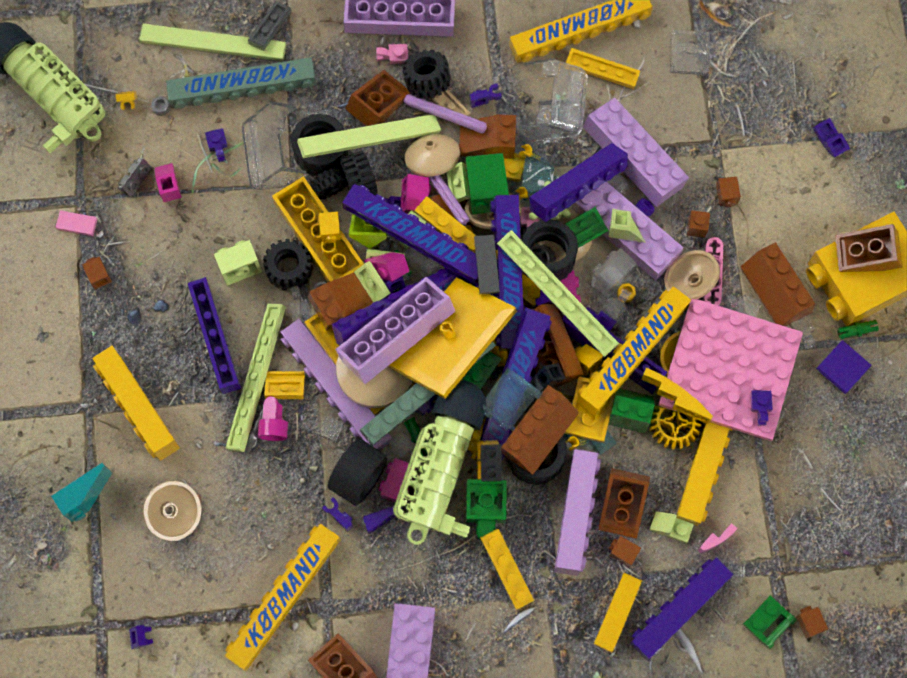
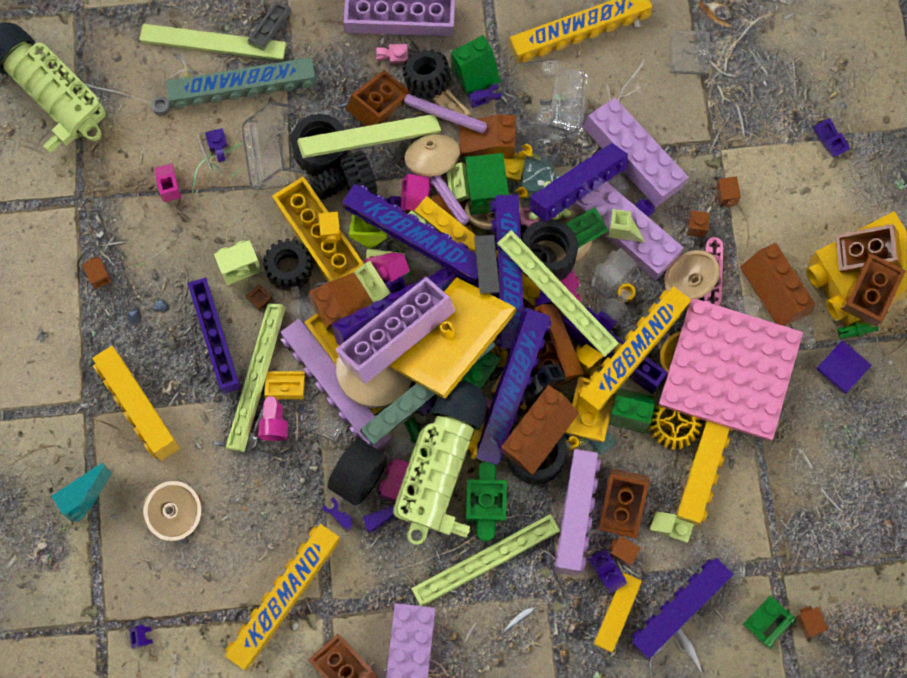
(76, 223): bright pink tile -> none
(126, 97): yellow tile -> none
(138, 173): flat silver hinge -> none
(259, 297): none -> reddish brown plate
(475, 66): none -> green slope
(485, 560): none -> yellowish green tile
(490, 465): black hips -> none
(507, 569): yellow plate -> none
(509, 399): clear light blue panel -> none
(604, 68): yellow plate -> none
(607, 571): none -> dark purple slope
(682, 399): yellow slope -> none
(713, 541): bright pink slope -> none
(762, 404): dark purple plate -> none
(873, 290): none -> dark orange slope

